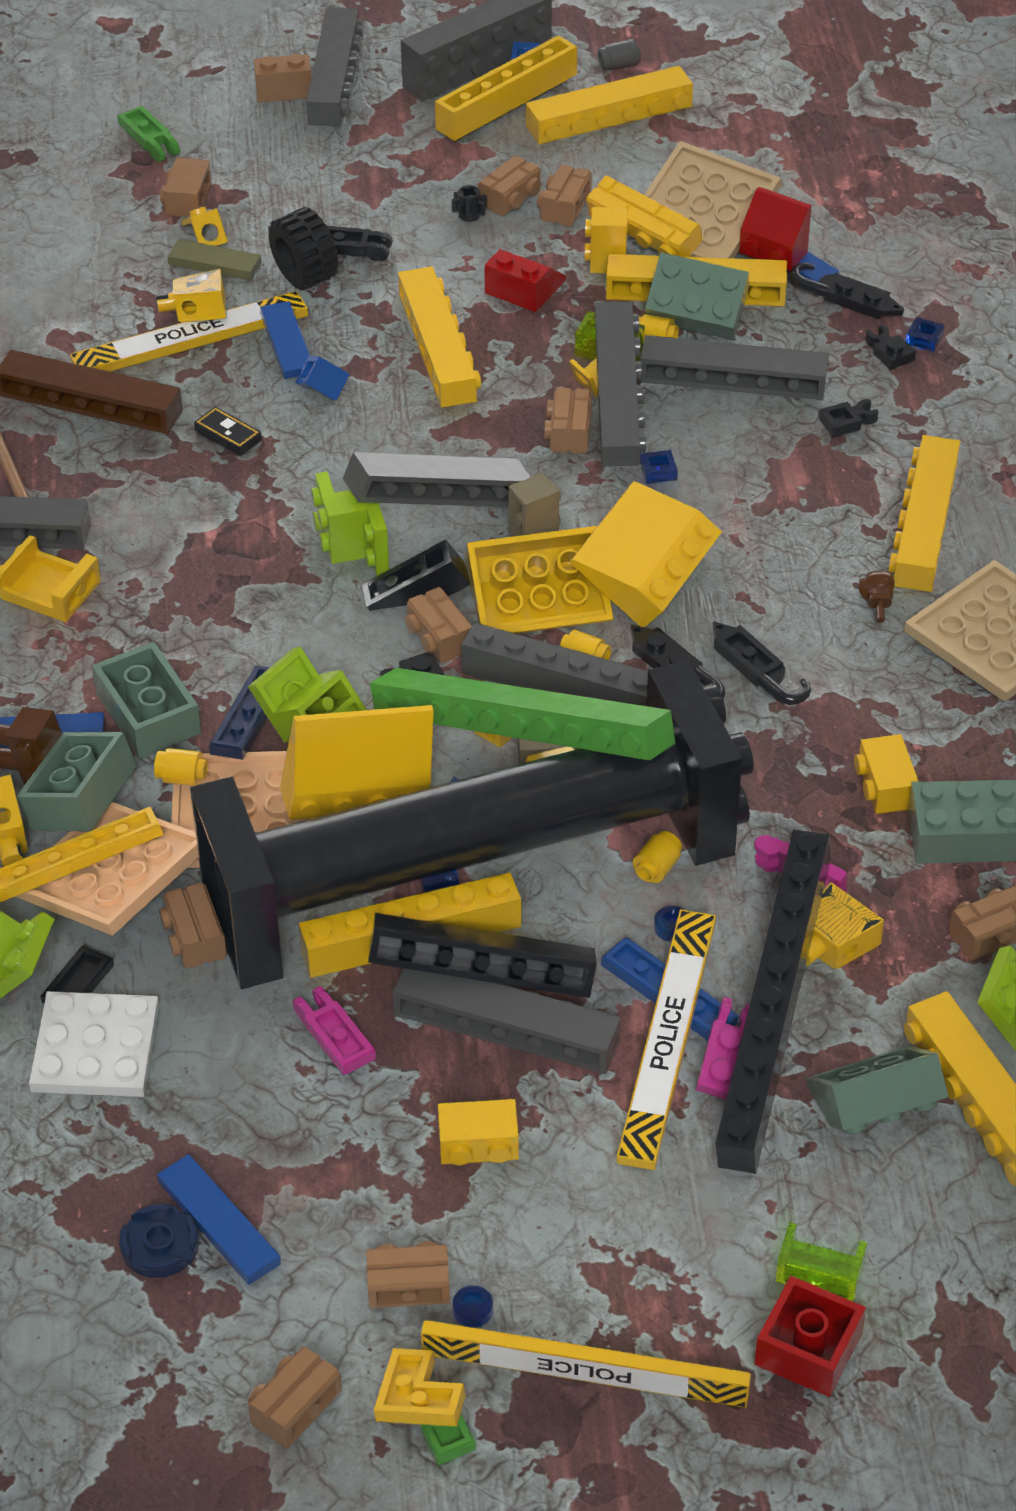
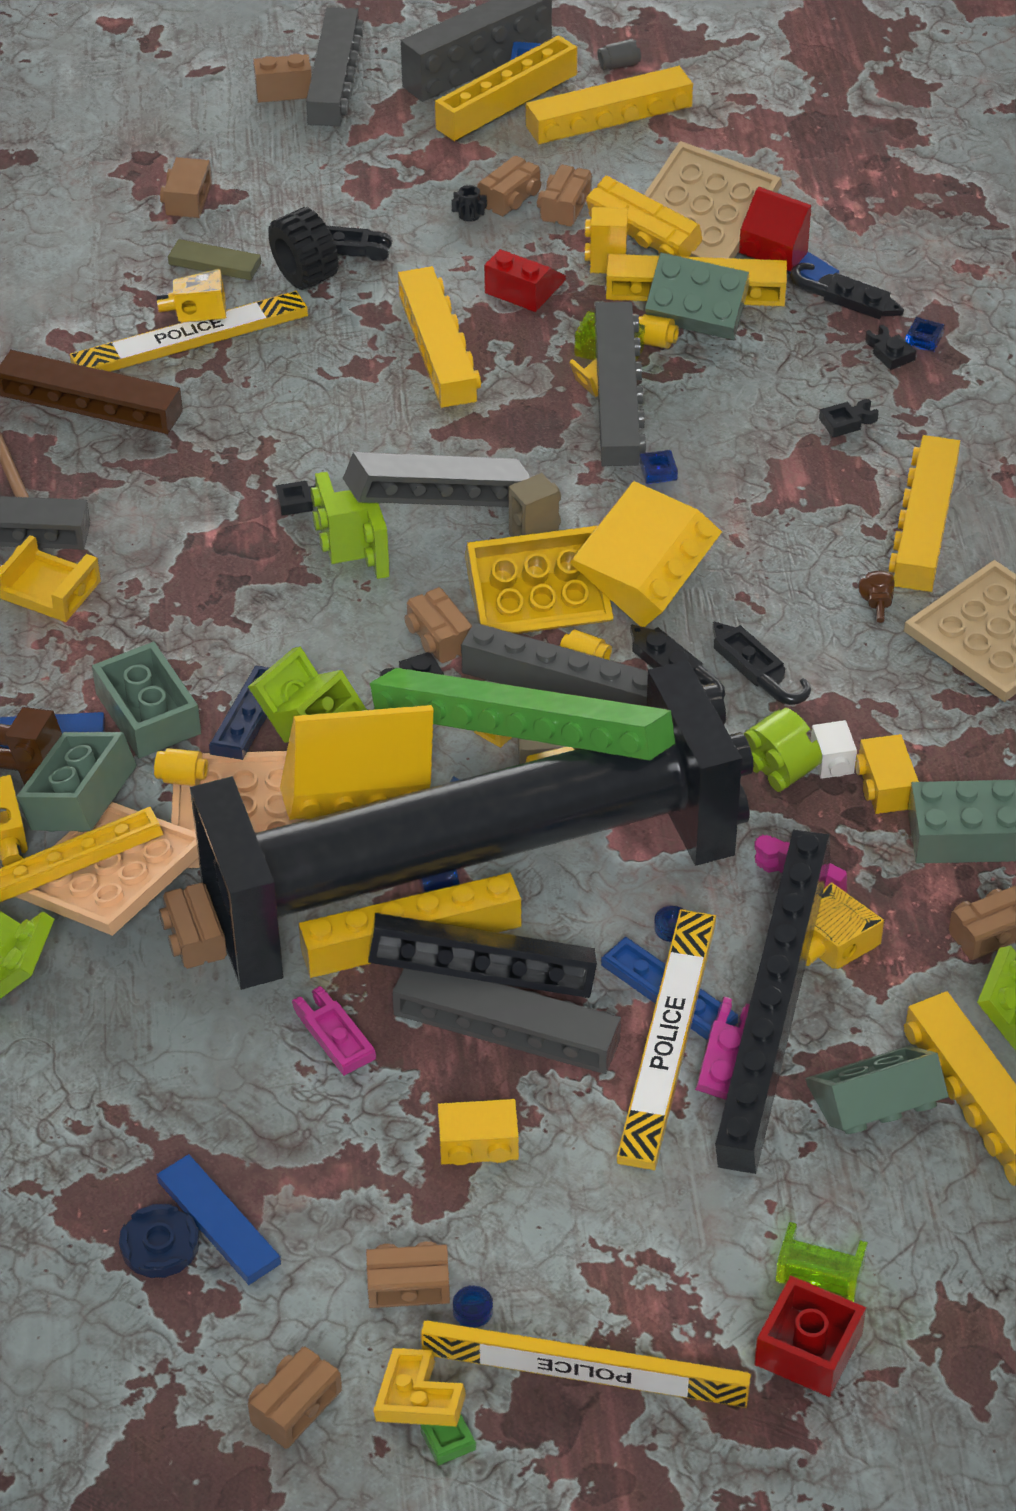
(81, 973): black tile -> none
(94, 1044): white plate -> none
(148, 132): bright green hinge -> none
(201, 217): yellow bracket -> none
(227, 431): black tile -> none
(285, 338): blue tile -> none
(294, 497): none -> black plate
(322, 377): blue panel -> none
(428, 570): black slope -> none
(569, 420): medium nougat brick -> none
(657, 857): yellow brick -> none
(734, 367): dark grey brick -> none
(783, 748): none -> lime brick
(836, 748): none -> white brick

